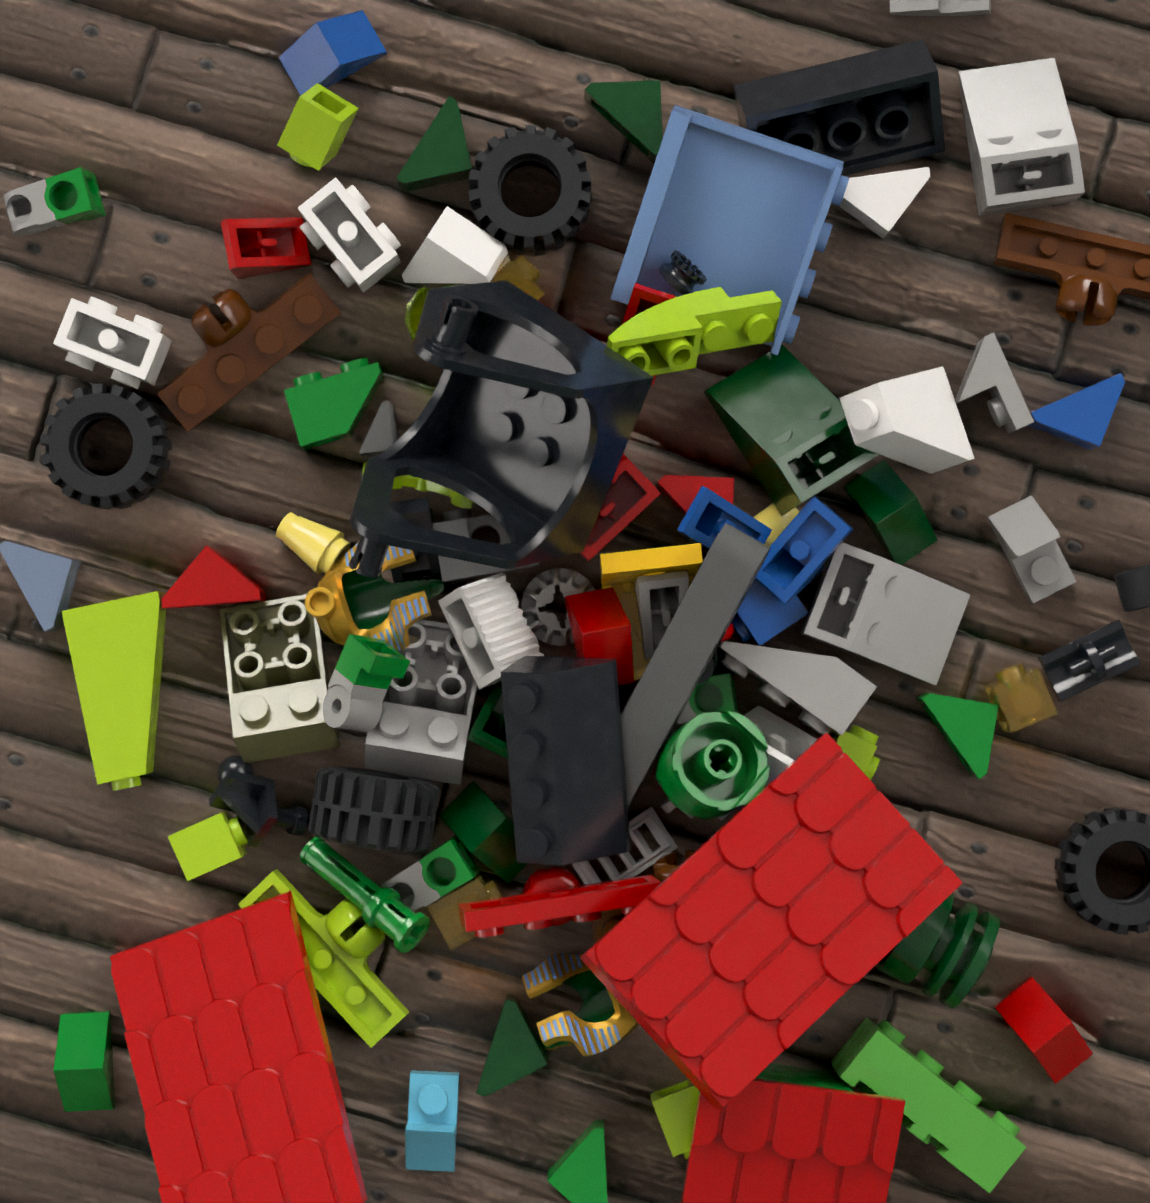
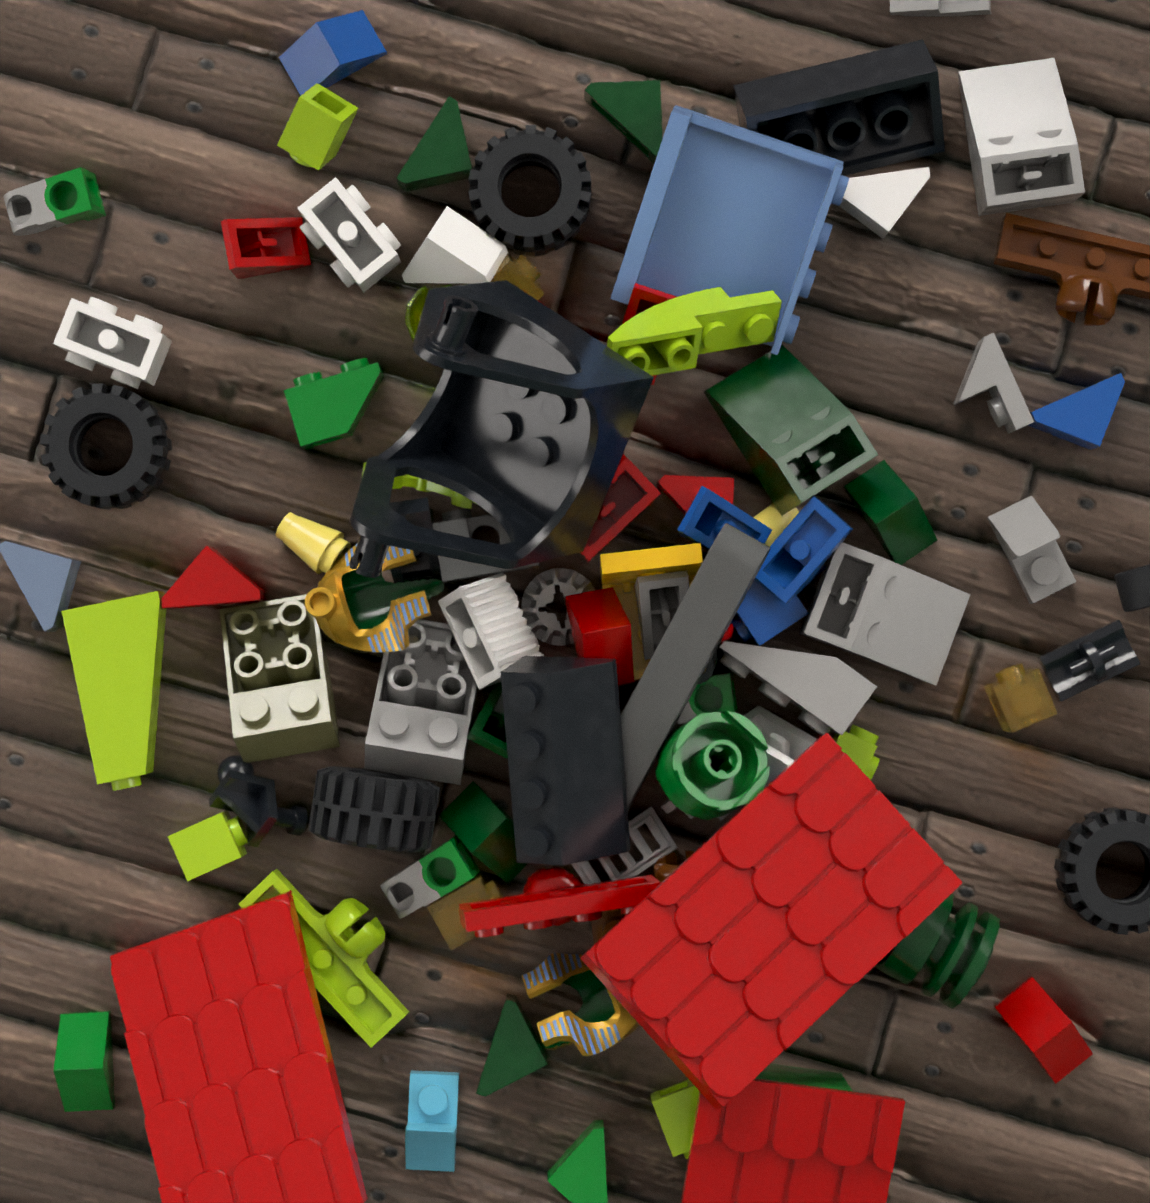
(244, 346): reddish brown plate -> none
(361, 683): leg -> none
(378, 905): green pin -> none
(382, 432): dark grey slope -> none
(681, 275): black bush -> none
(910, 421): white slope -> none
(933, 1108): bright green wedge -> none
(966, 728): green slope -> none

